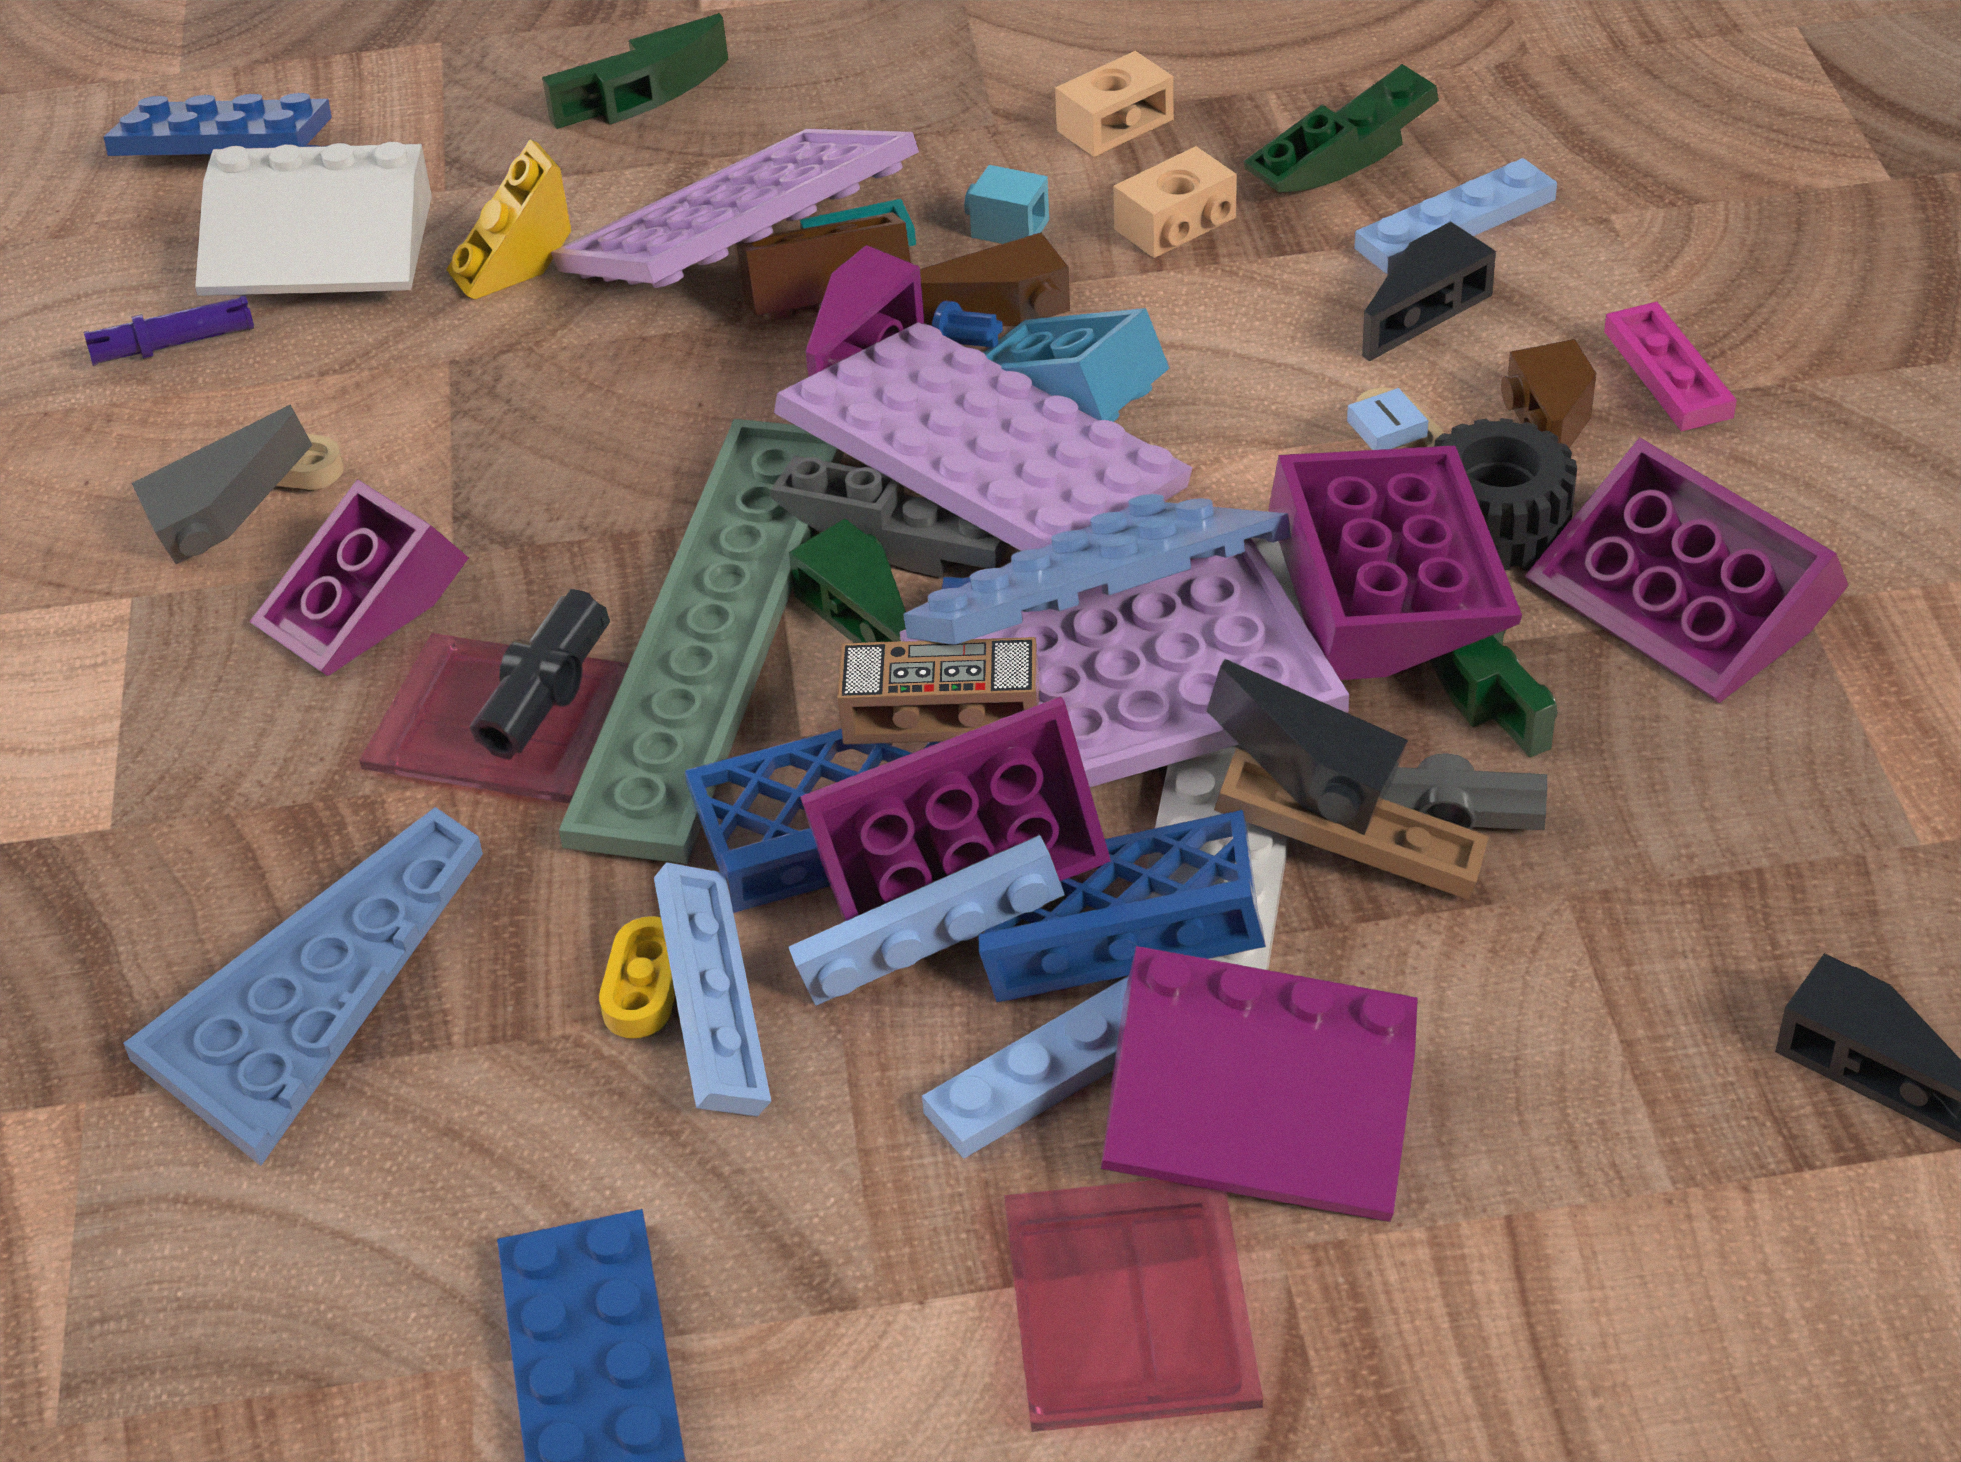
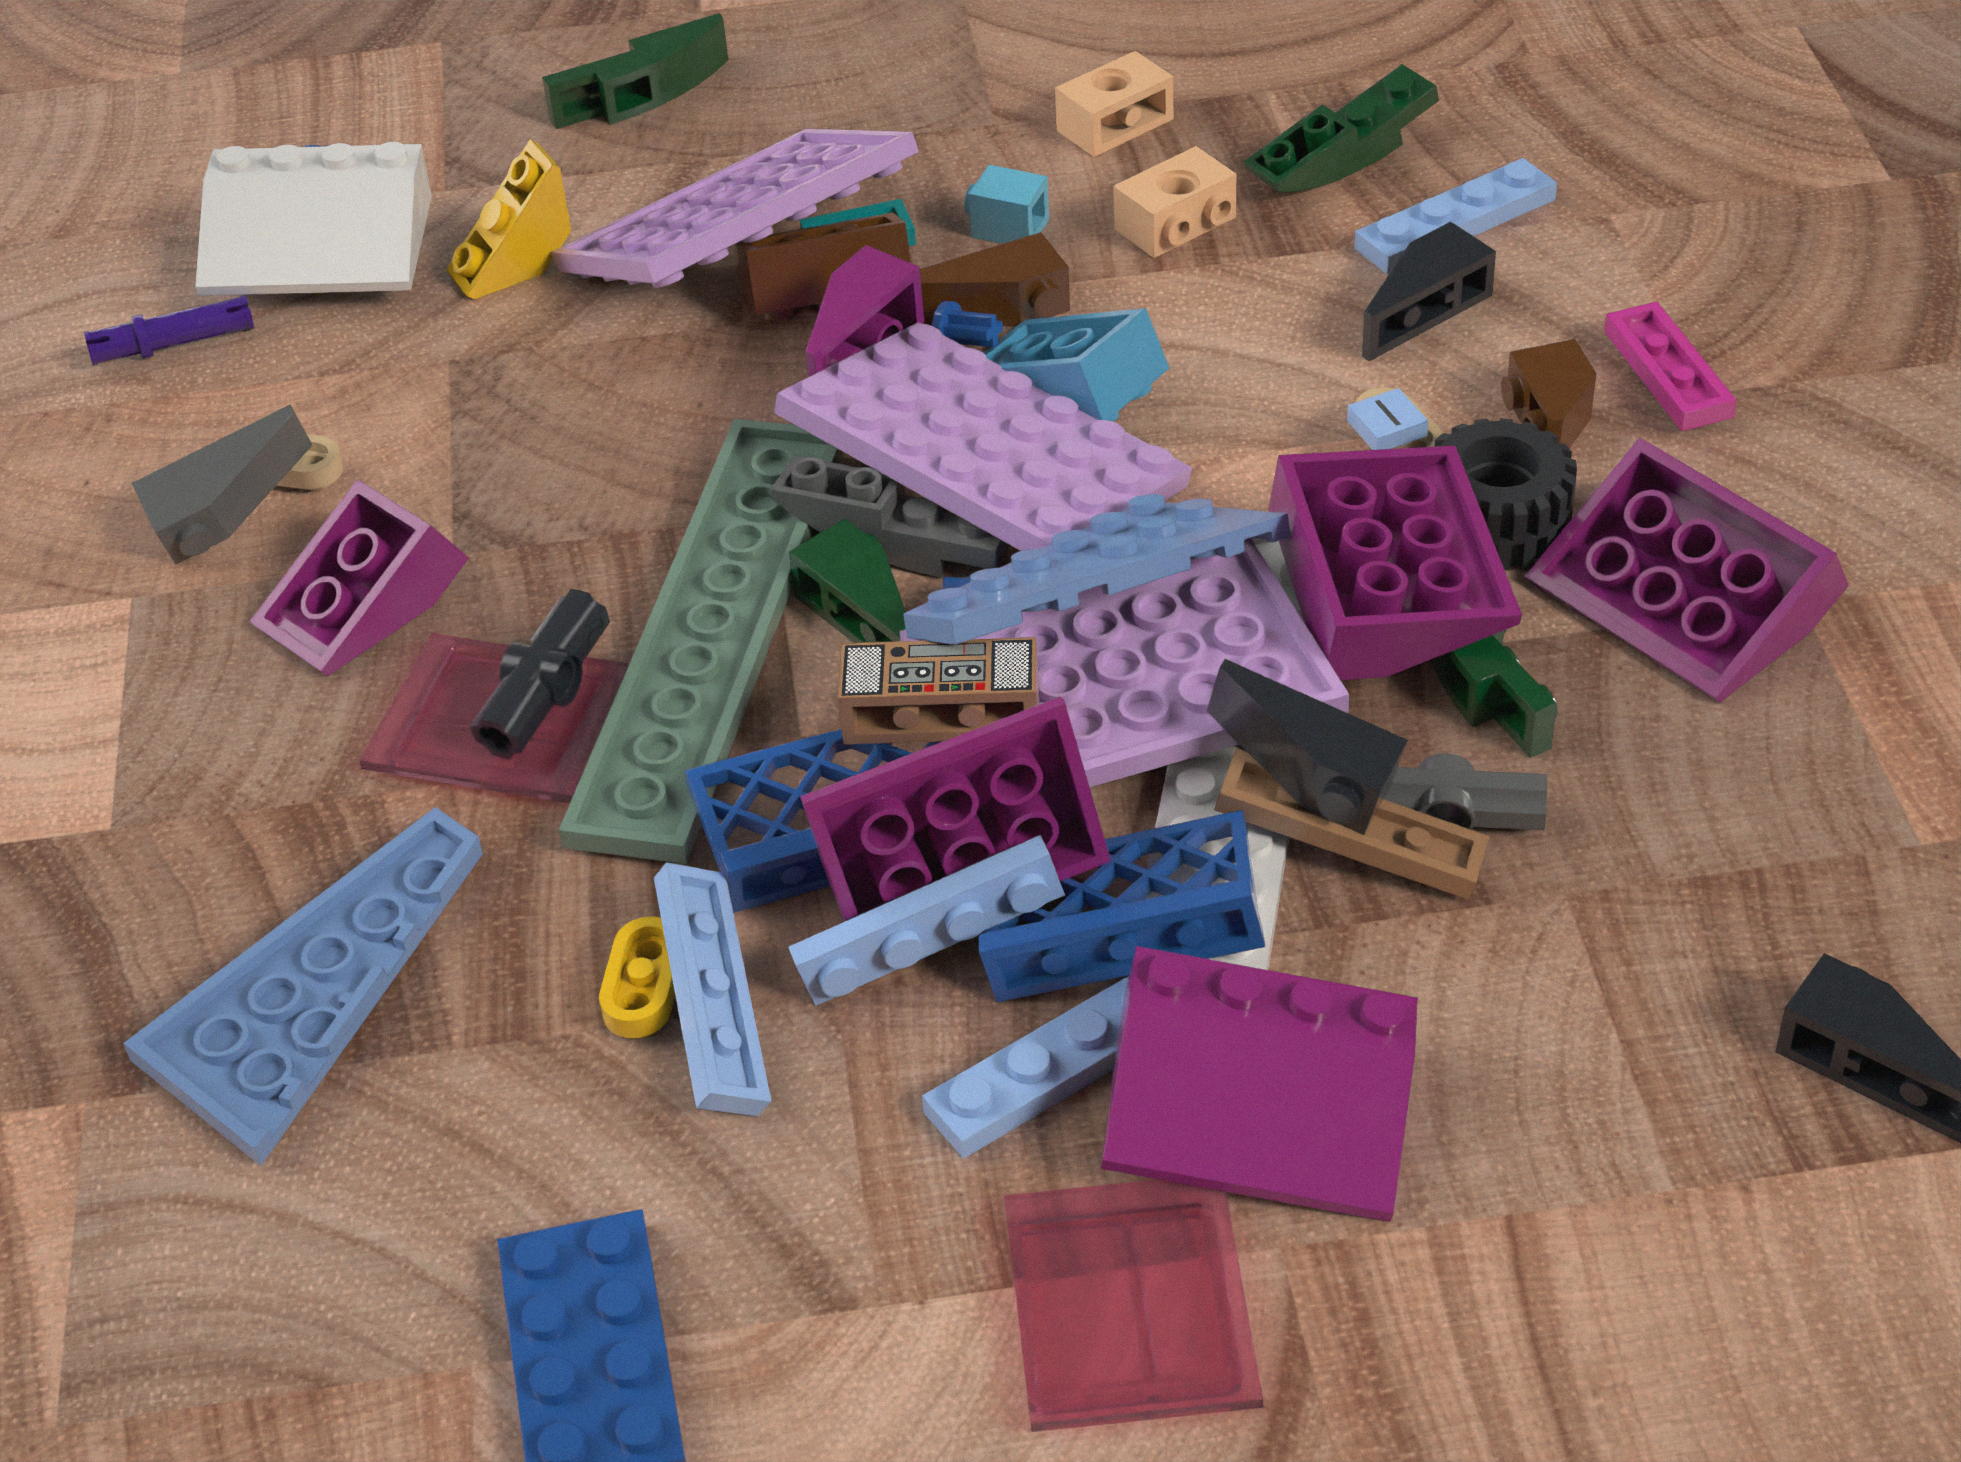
(208, 124): blue plate -> none

